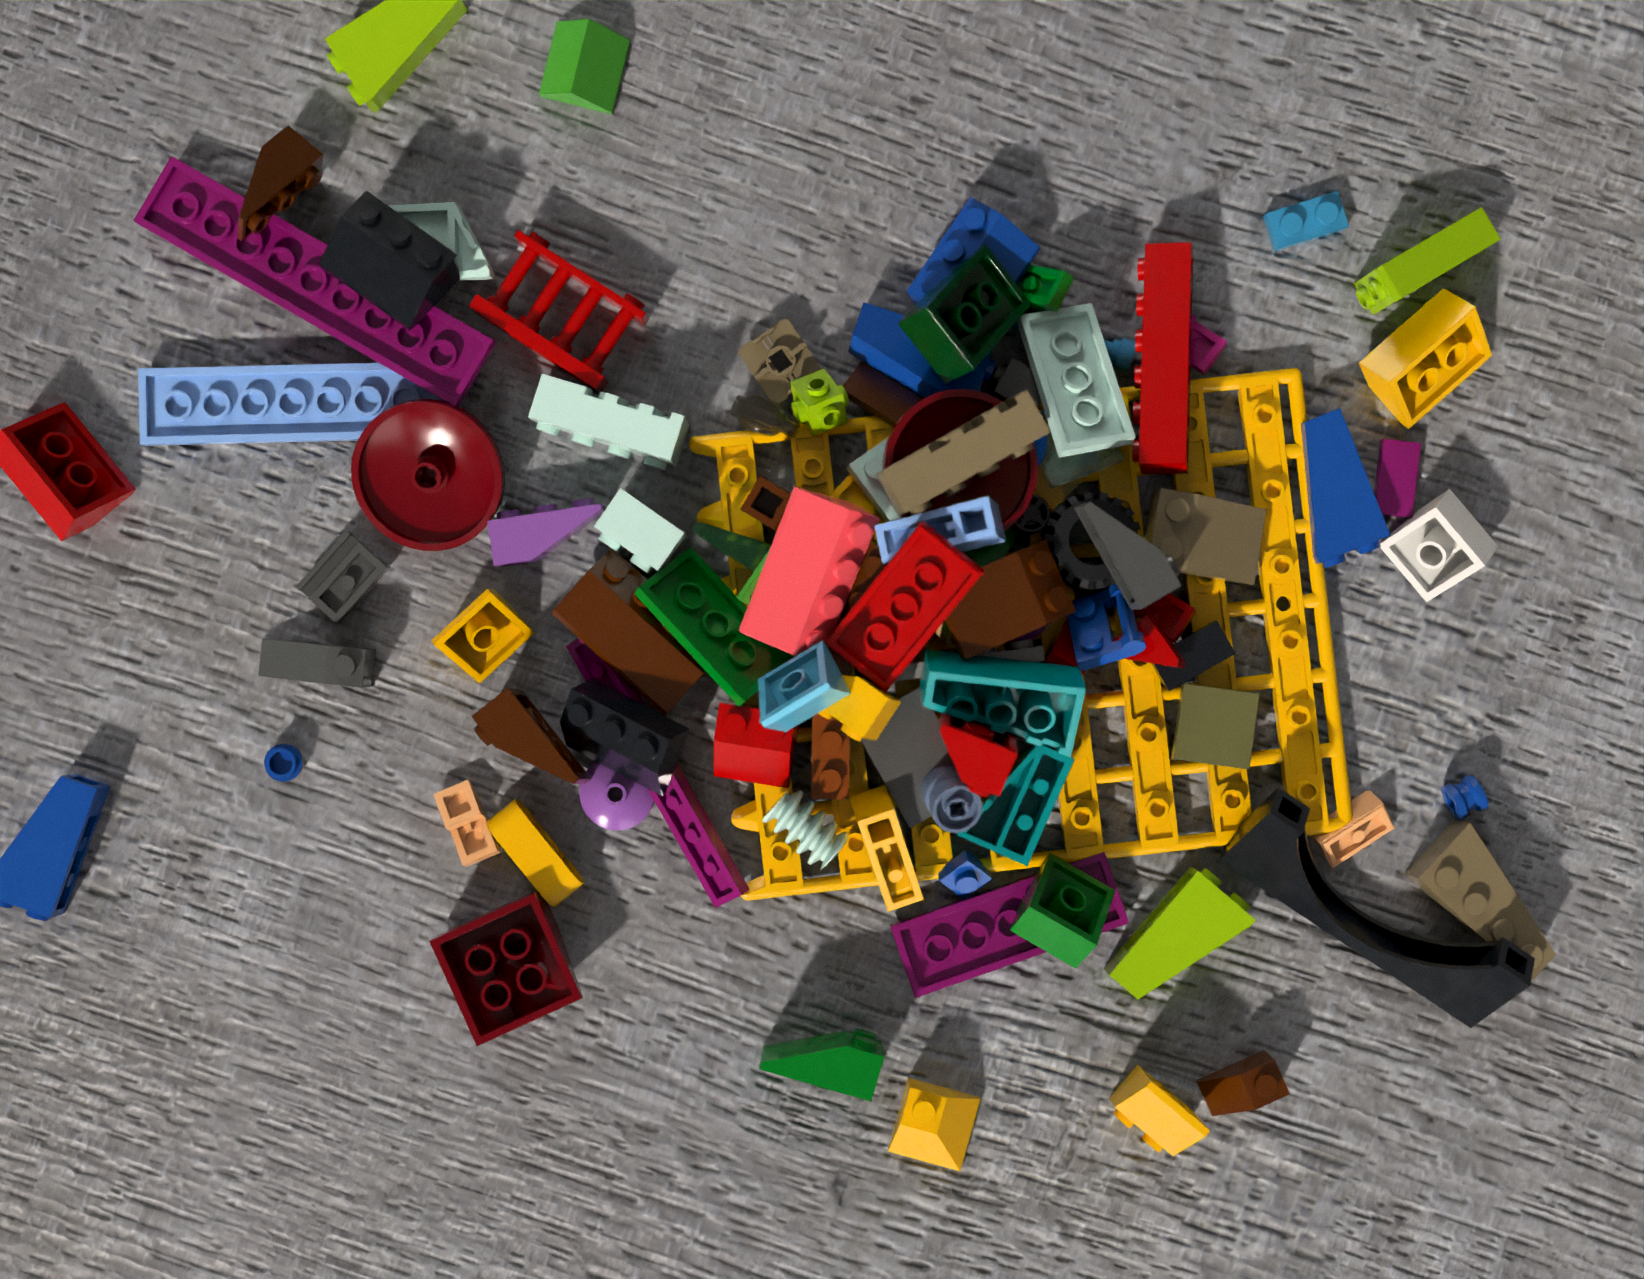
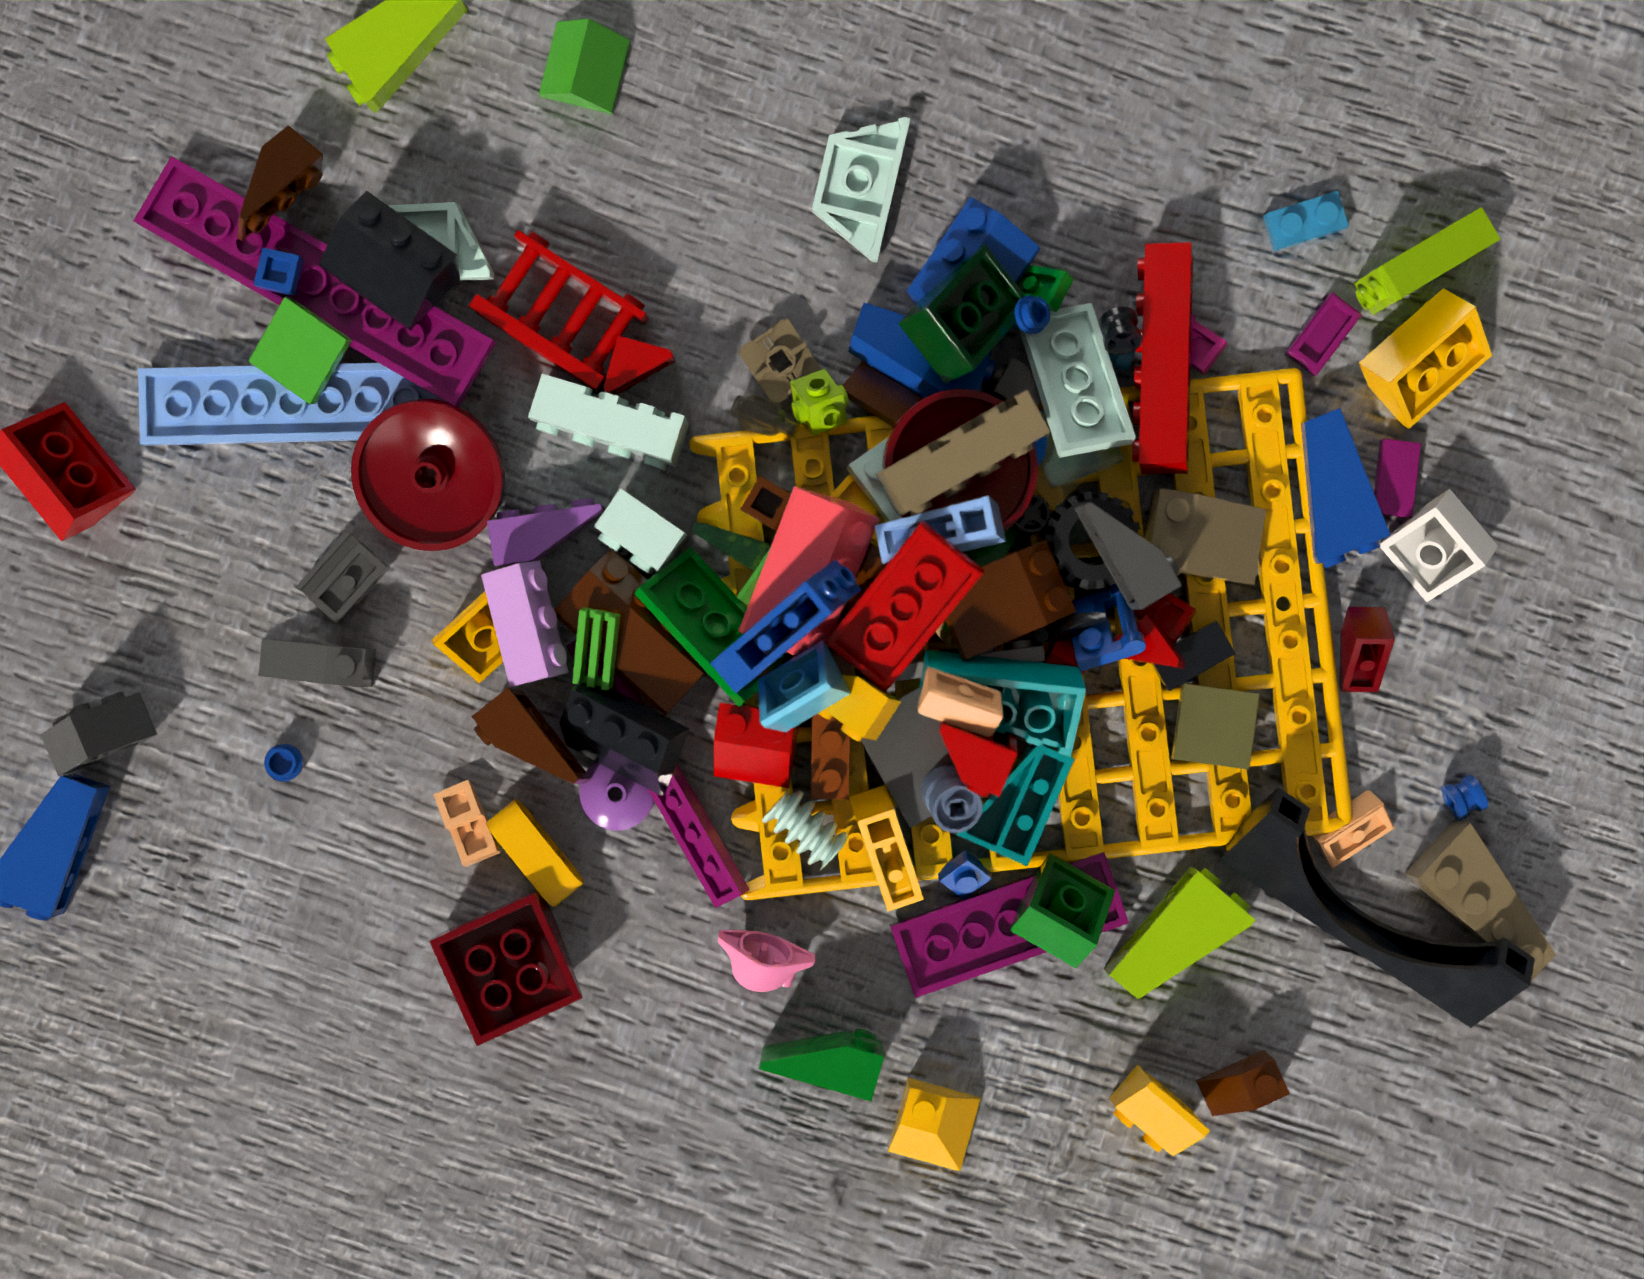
(93, 733): none -> dark grey brick
(278, 271): none -> blue plate
(300, 350): none -> bright green tile
(525, 623): none -> lavender slope
(581, 651): none -> bright green tile
(633, 363): none -> red slope
(763, 960): none -> bright pink hat
(786, 625): none -> blue slope
(860, 183): none -> light aqua wing
(960, 702): none -> light nougat slope
(1032, 314): none -> blue plate
(1068, 626): none -> black bar
(1120, 330): none -> black wheel
(1323, 334): none -> magenta tile
(1364, 648): none -> dark red slope

